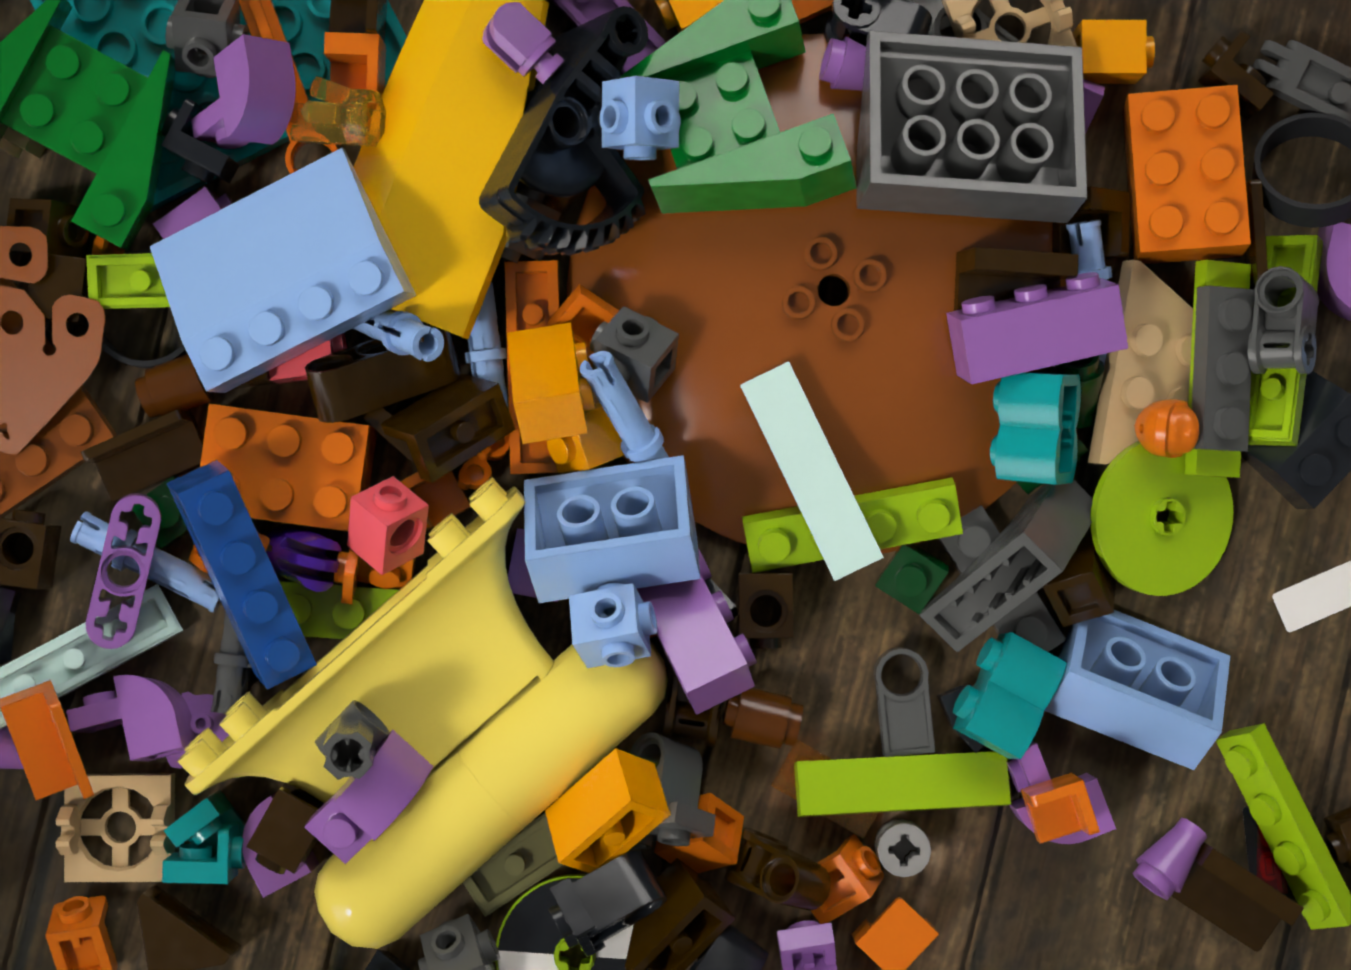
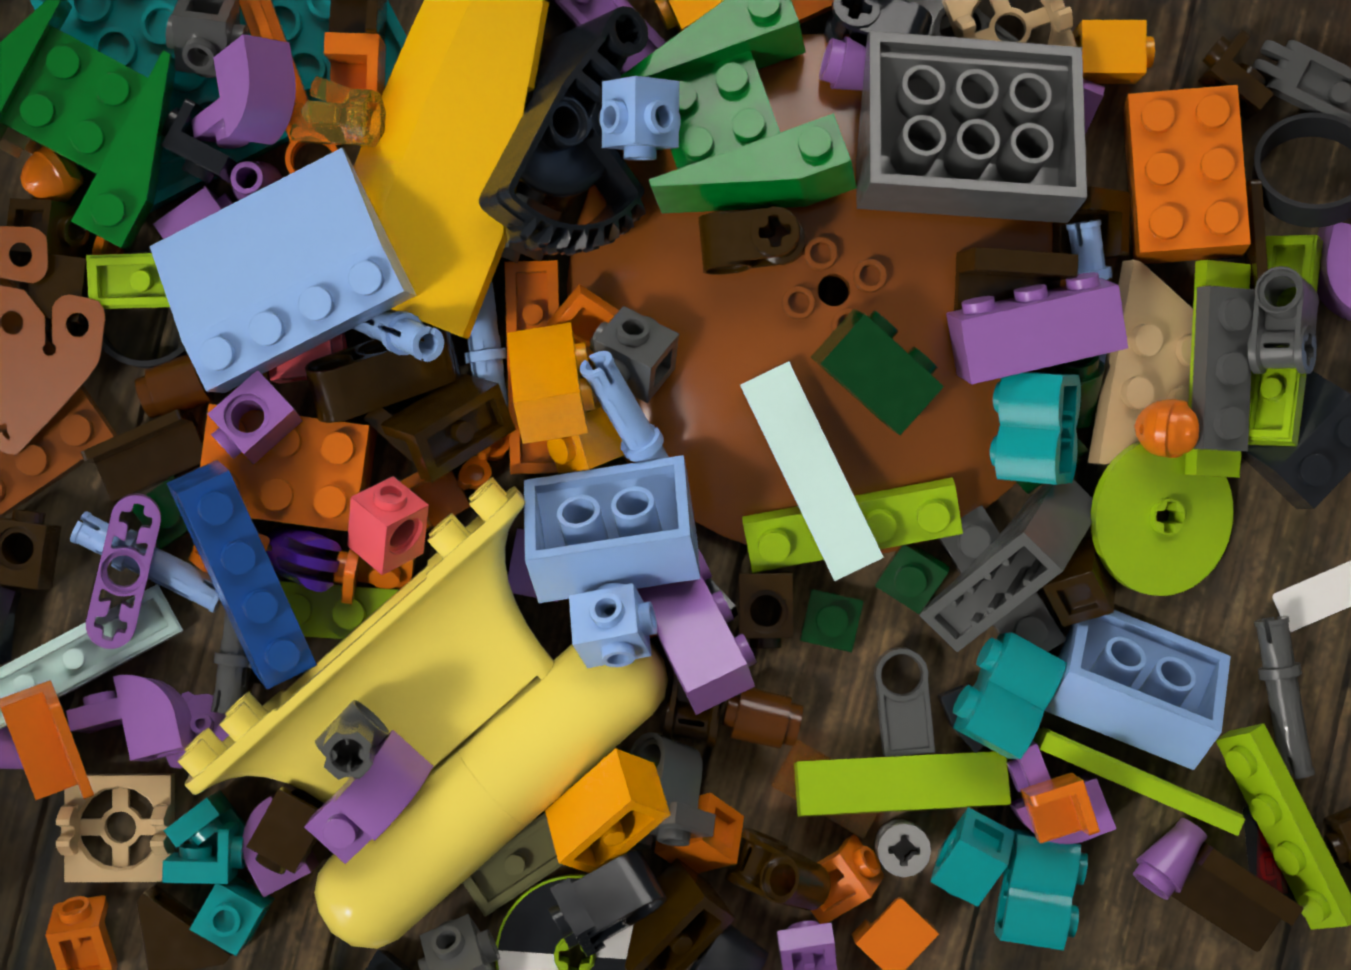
(51, 176): none -> orange piece
(232, 915): none -> teal brick
(247, 170): none -> medium lavender cone
(253, 394): none -> medium lavender brick
(522, 41): medium lavender arm -> none
(740, 240): none -> dark brown piece
(831, 620): none -> dark green plate
(878, 370): none -> dark green brick
(973, 857): none -> teal brick
(1039, 892): none -> teal brick
(1139, 781): none -> lime tile
(1284, 695): none -> dark grey pin

